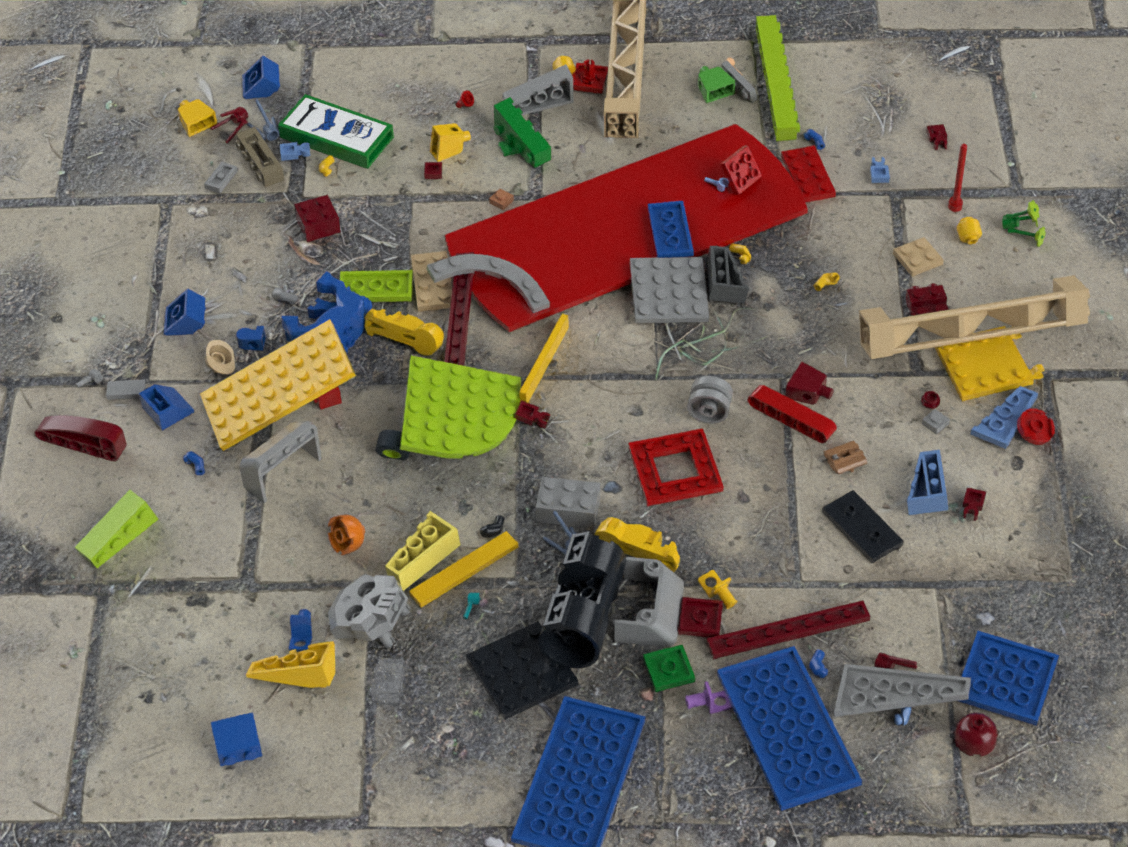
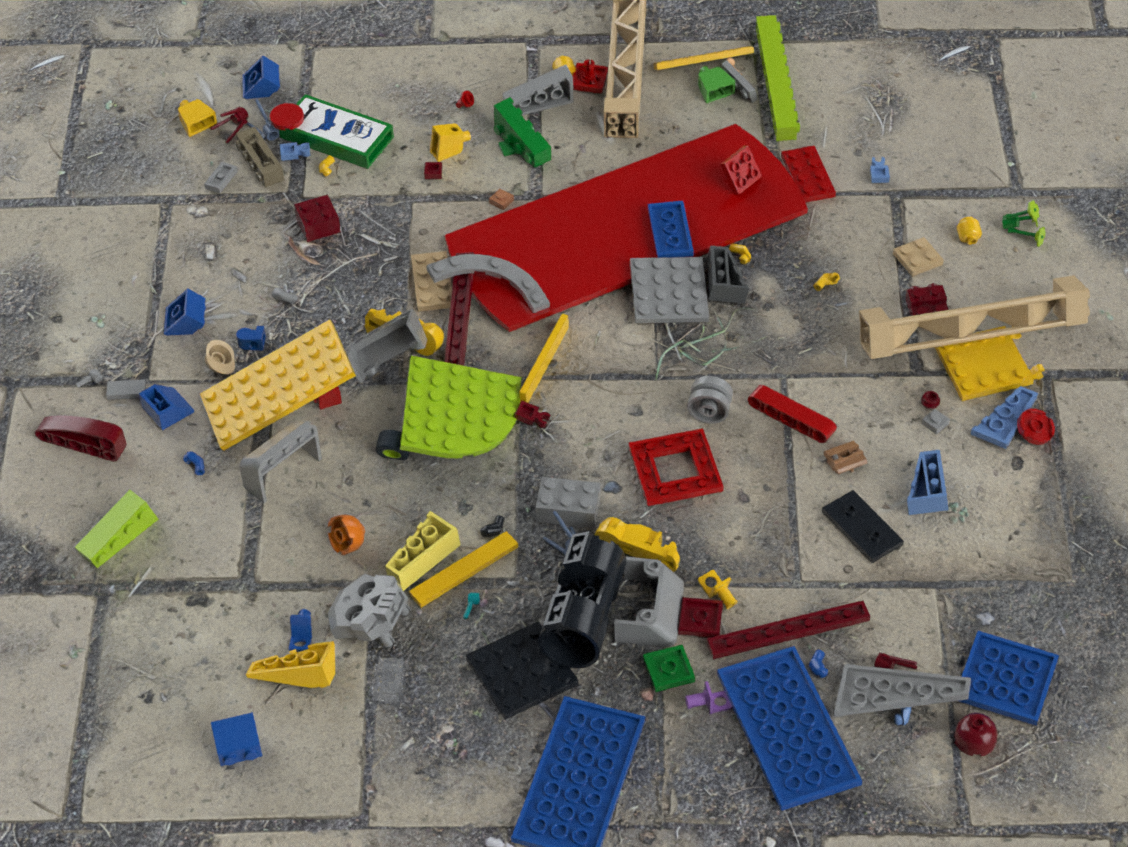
(286, 116): none -> red tile
(346, 314): blue piece -> none
(380, 285): lime plate -> none
(385, 343): none -> light grey windscreen
(703, 57): none -> yellow tile
(721, 184): light blue hand -> none
(808, 385): dark red torso -> none
(811, 134): blue arm -> none
(938, 135): dark red plate -> none
(955, 202): red piece -> none
(973, 502): dark red plate -> none

